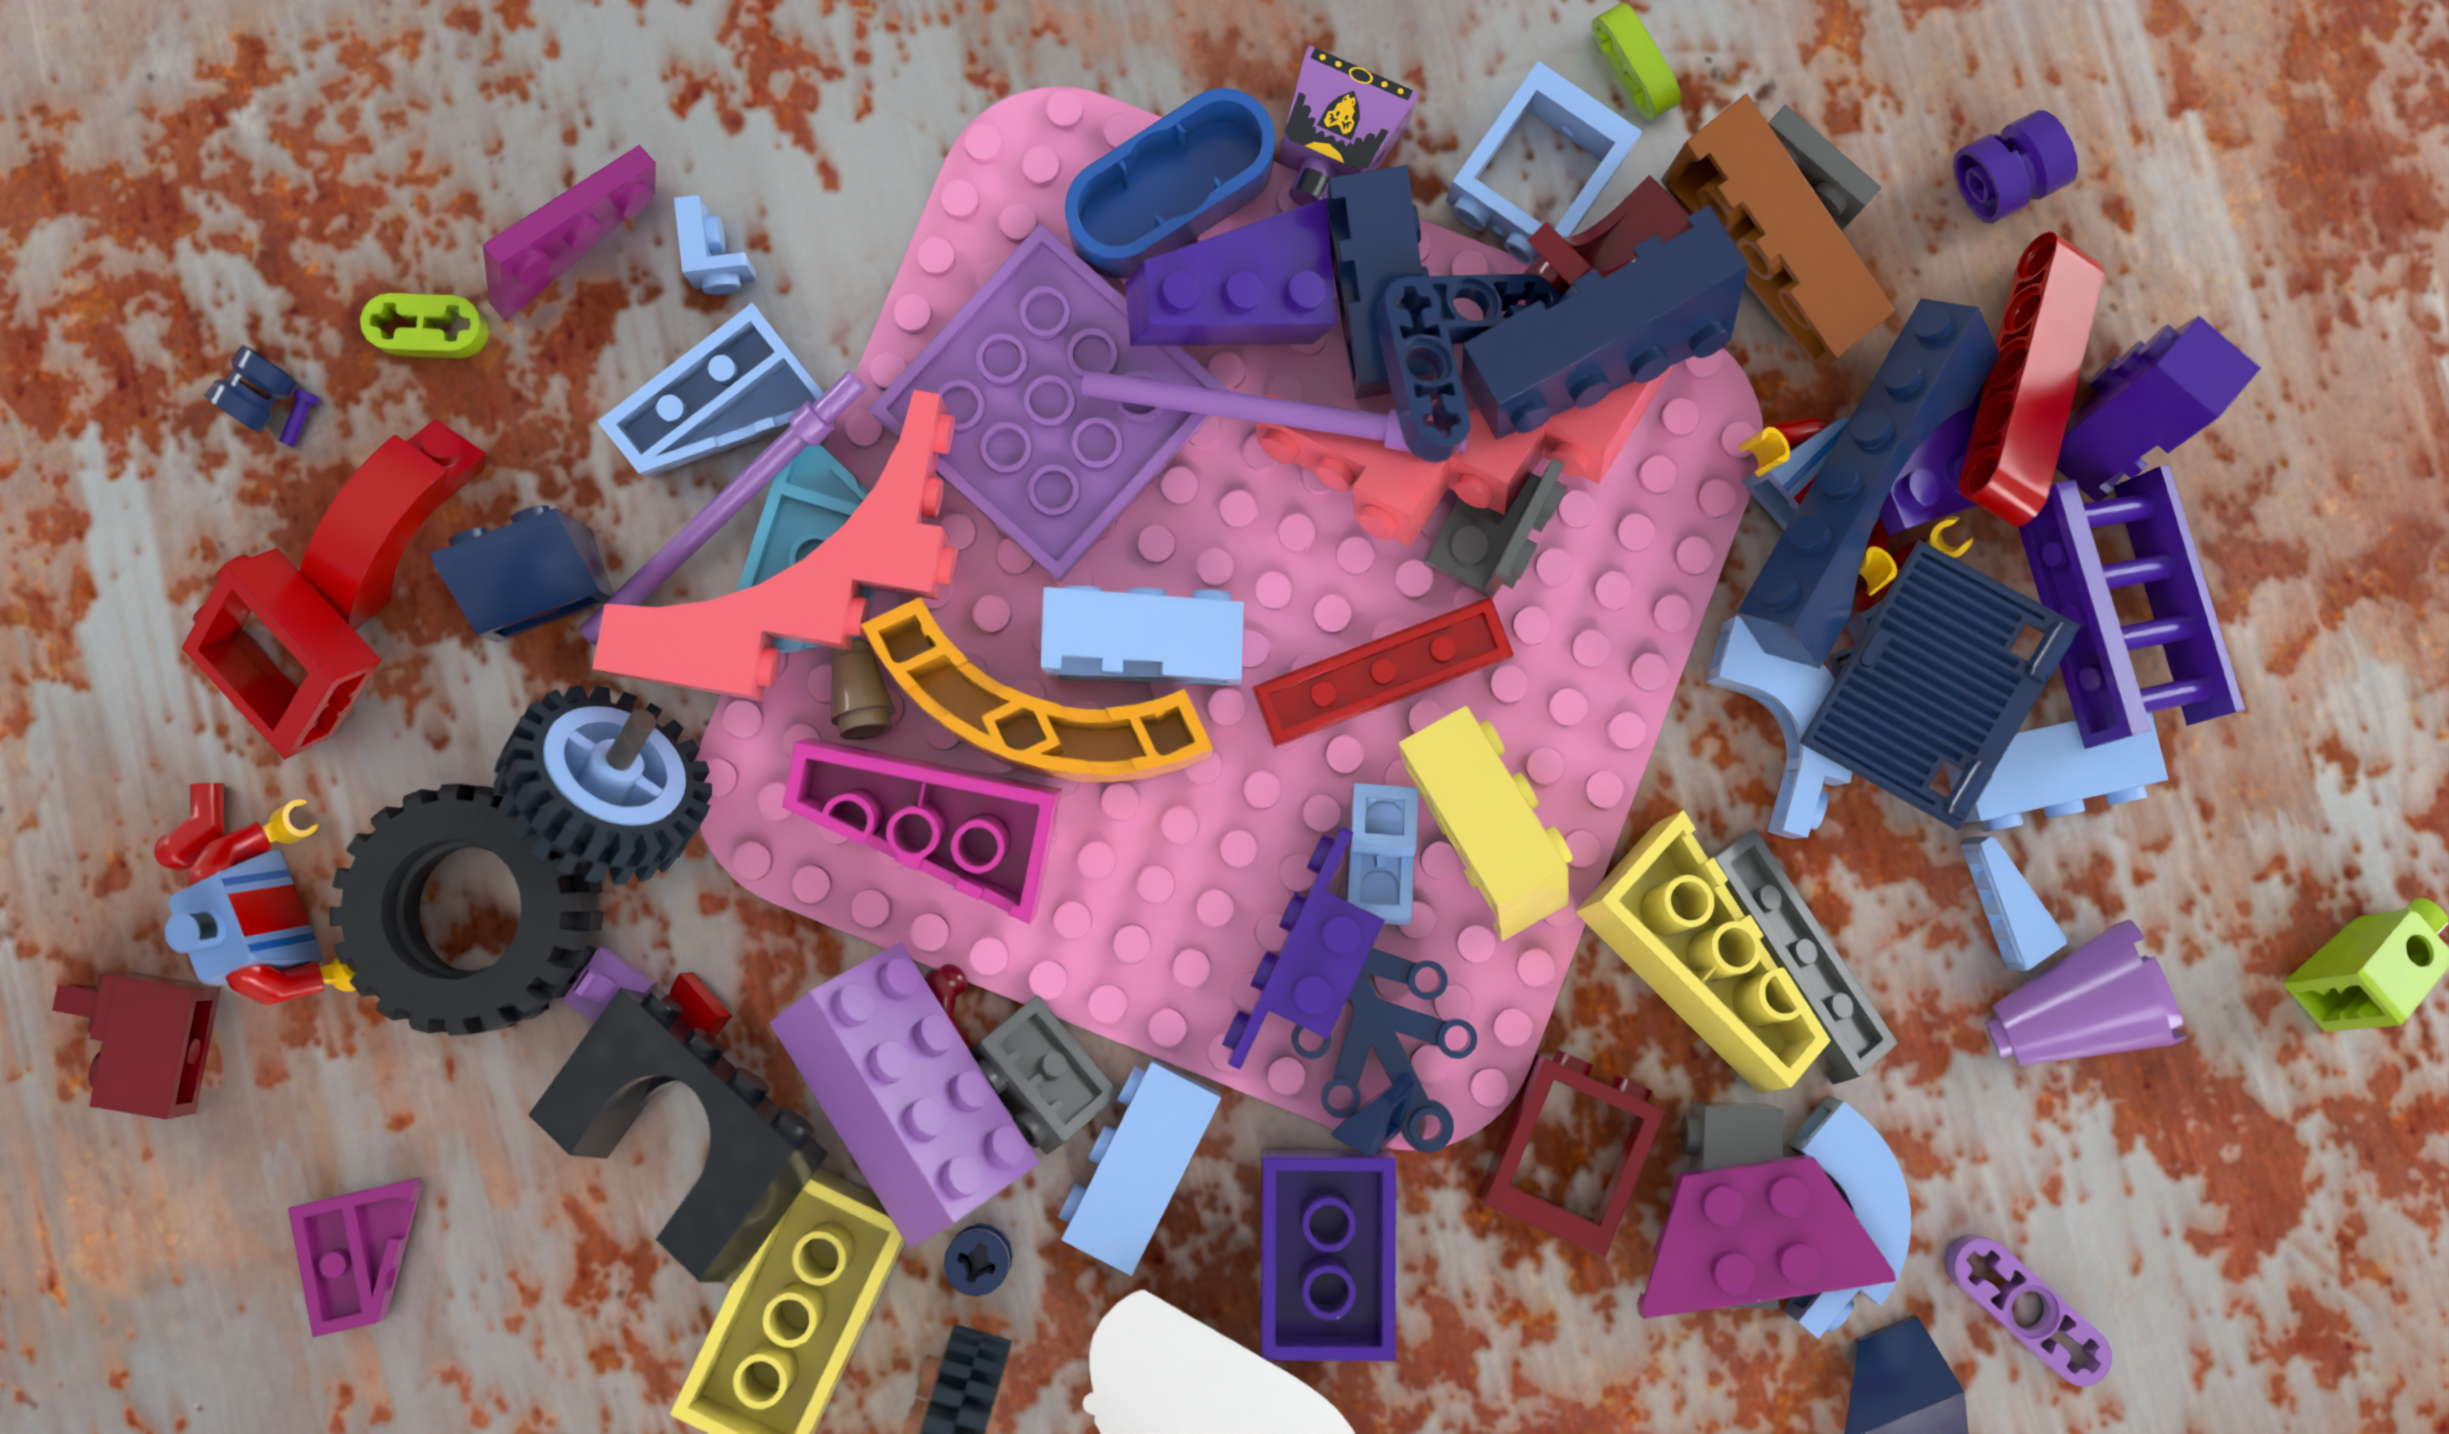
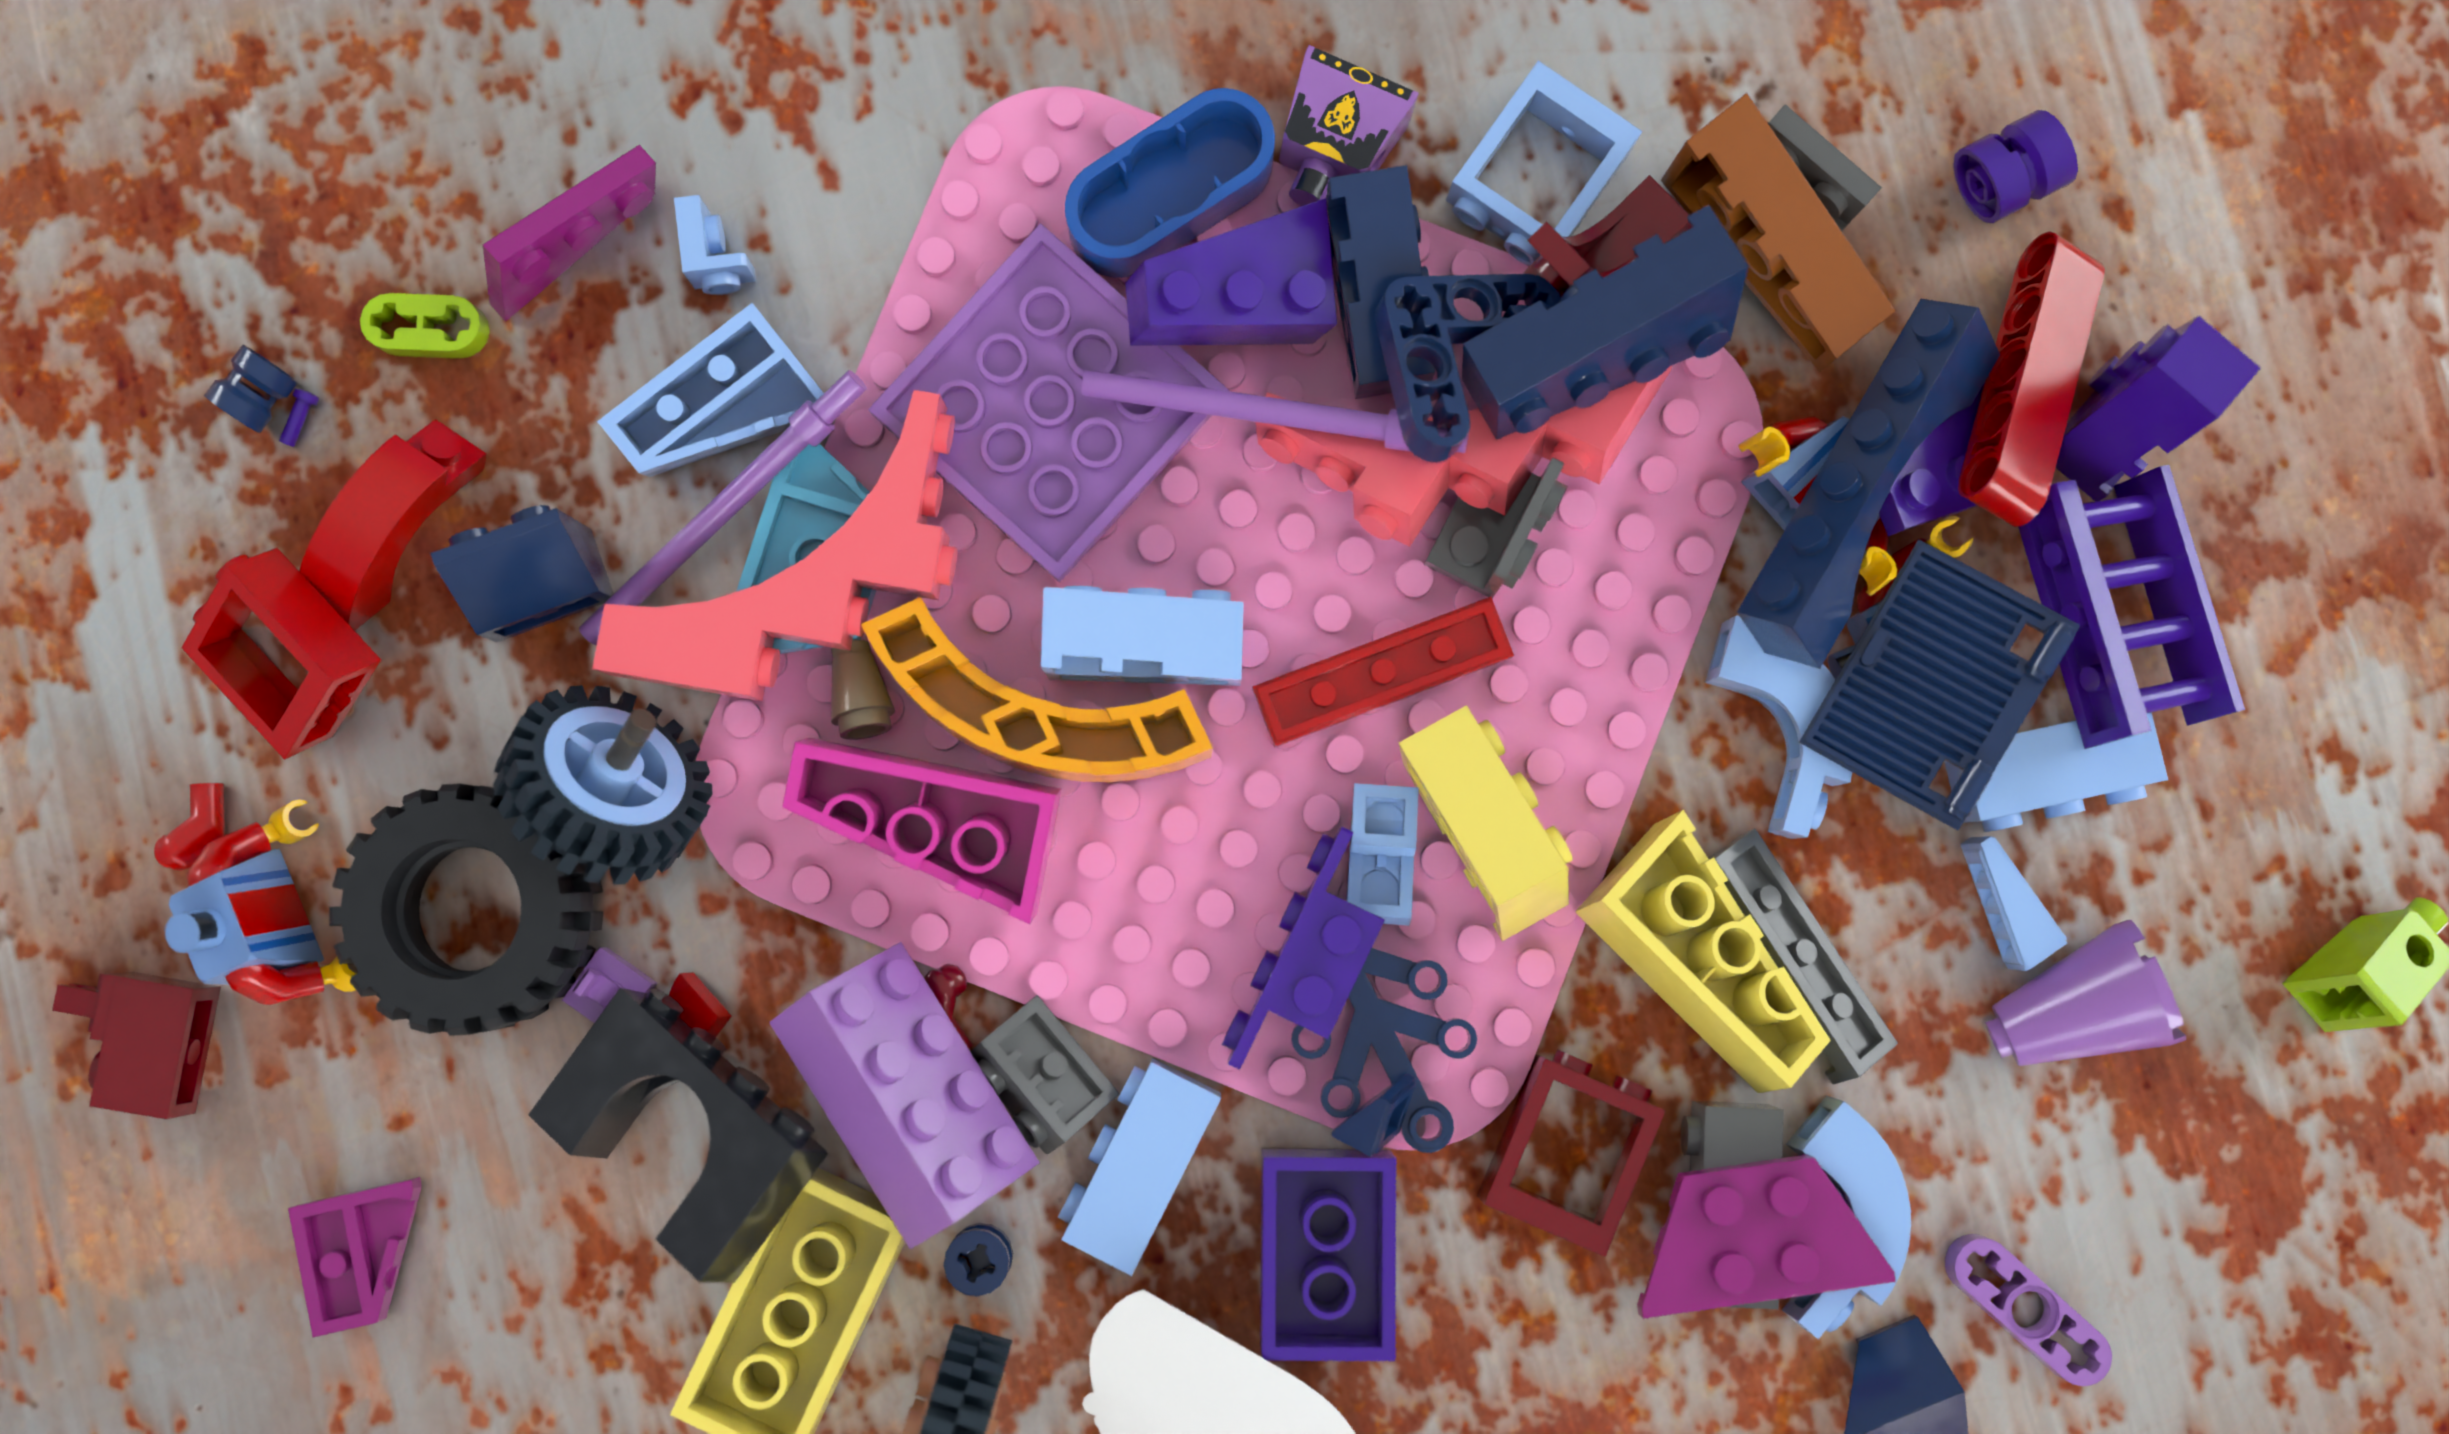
(1636, 61): lime beam -> none

